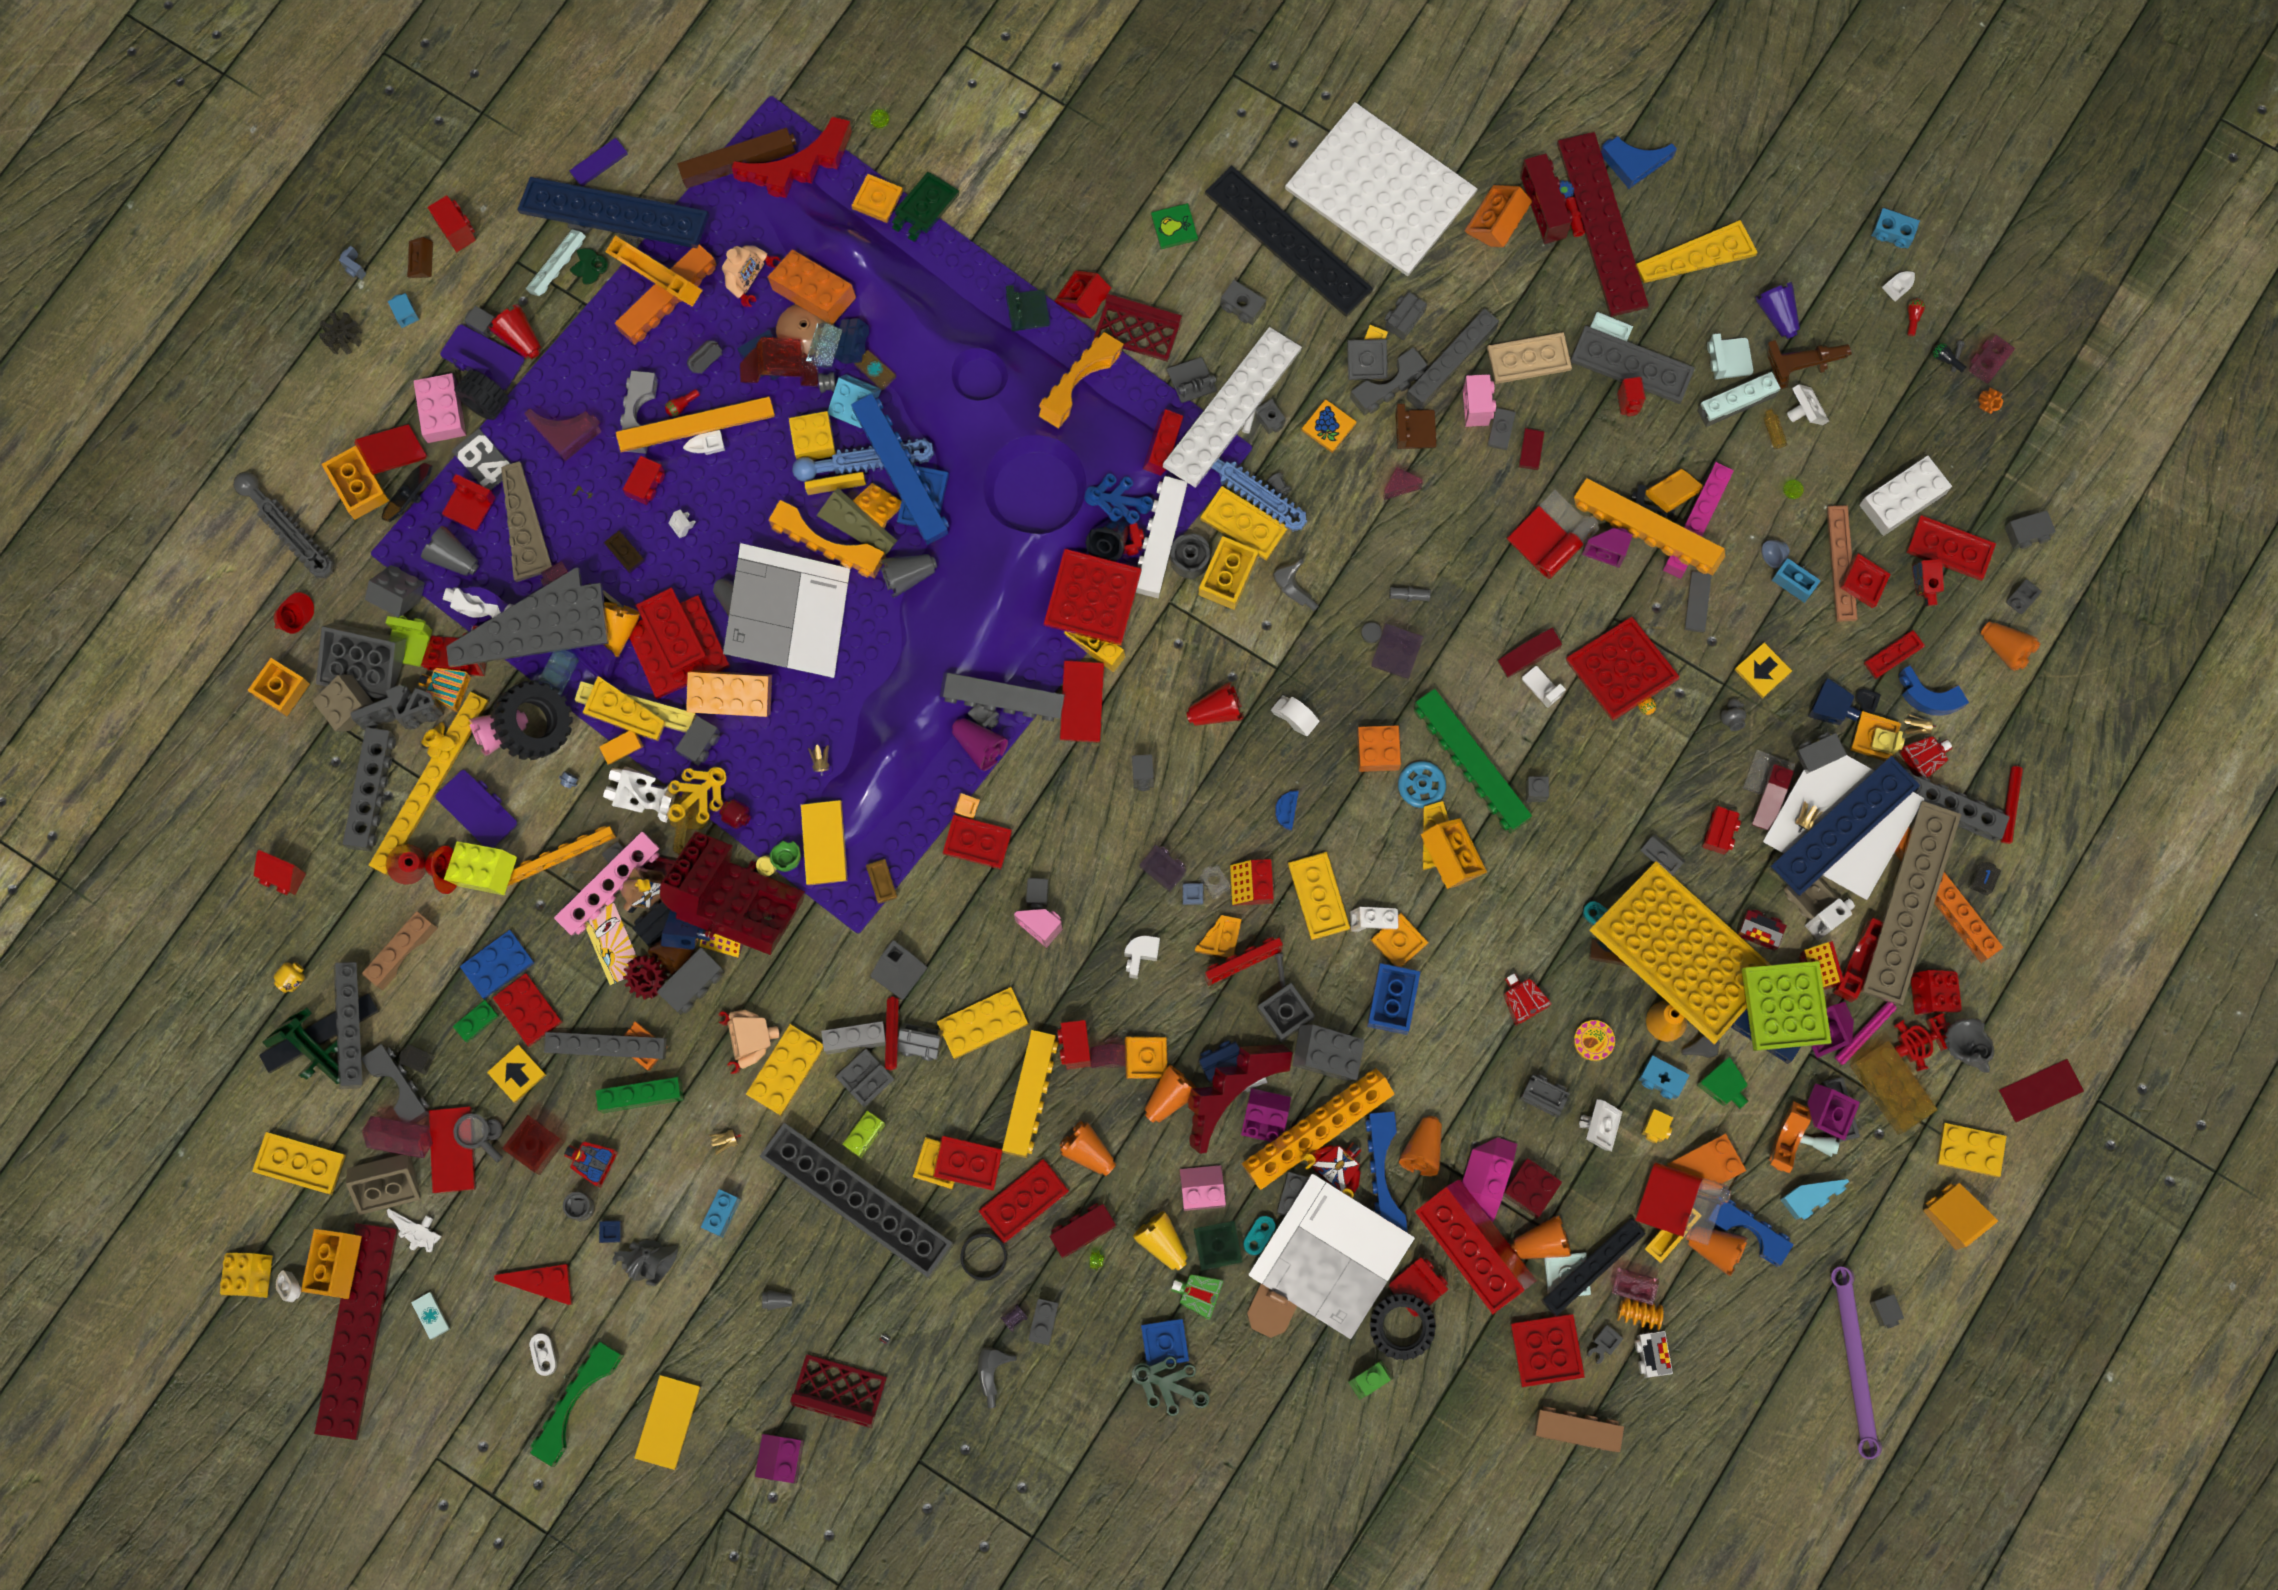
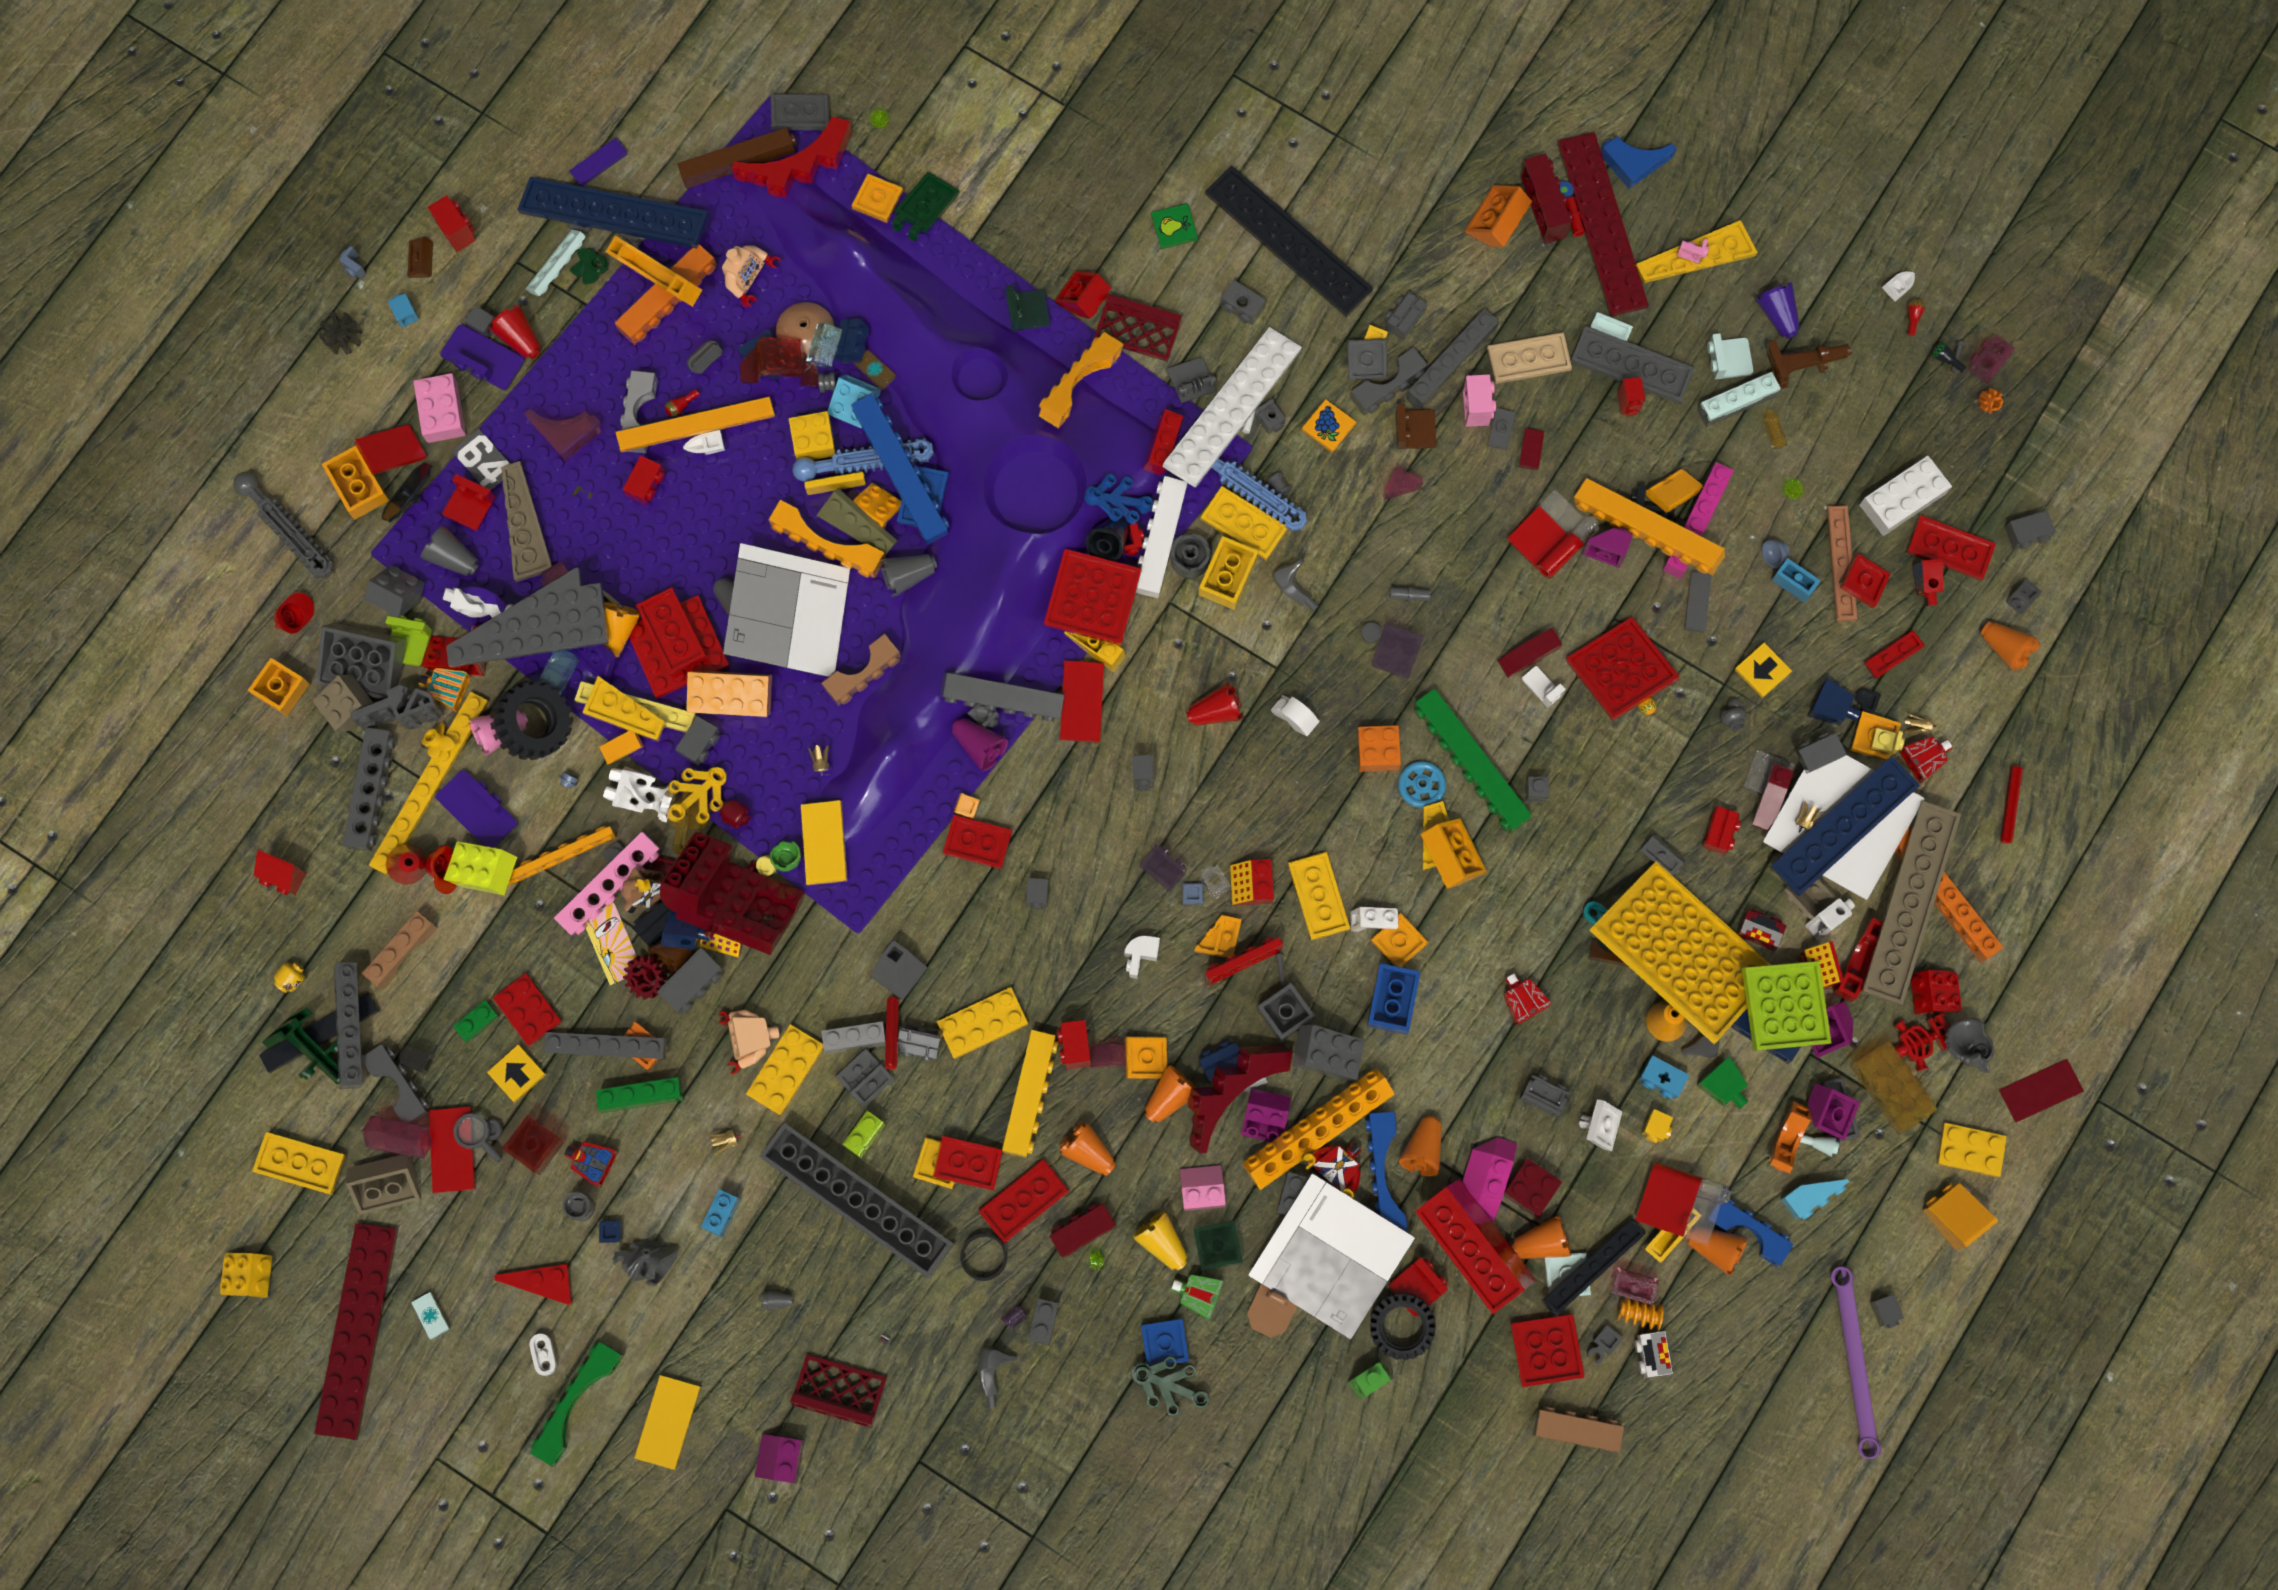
(288, 1286): white plate -> none
(331, 1263): light orange brick -> none
(417, 1234): white piece -> none
(481, 395): black tyre -> none
(497, 964): blue plate -> none
(624, 551): dark brown plate -> none
(680, 523): white tile -> none
(799, 111): none -> dark grey tile
(812, 287): orange brick -> none
(843, 686): none -> medium nougat arch
(881, 881): pearl gold tile -> none
(1040, 924): bright pink slope -> none
(1258, 1235): teal plate -> none
(1286, 809): blue tile -> none
(1381, 189): white plate -> none
(1594, 1040): yellow tile -> none
(1692, 252): none -> bright pink bracket
(1712, 1161): orange slope -> none
(1808, 406): white tile -> none
(1865, 1033): dark pink axle -> none
(1896, 224): dark azure brick -> none
(1928, 701): blue arch -> none
(1984, 878): clear smoke brick -> none
(1996, 820): dark grey brick -> none

